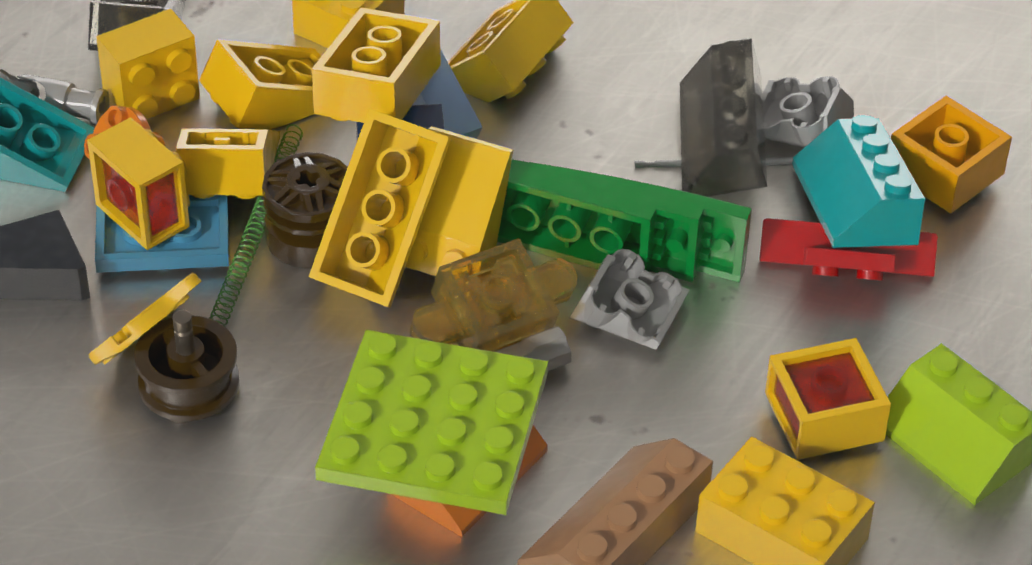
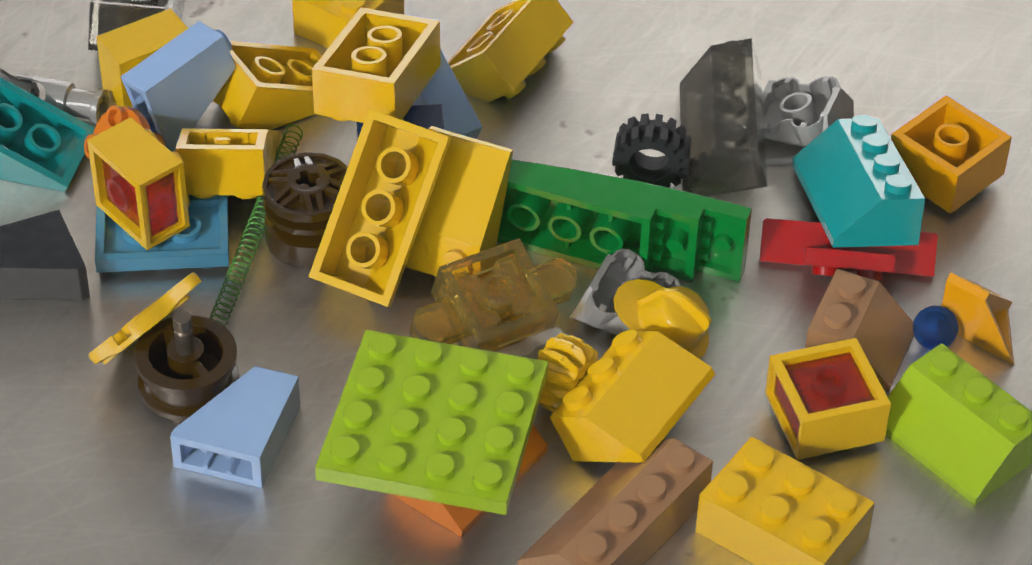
(180, 80): none -> light blue slope
(239, 428): none -> light blue slope
(567, 365): none -> yellow gear
(630, 398): none -> yellow slope
(656, 136): none -> black tyre
(671, 311): none -> yellow piece
(863, 311): none -> medium nougat slope
(935, 326): none -> clear blue plate
(980, 315): none -> light orange slope

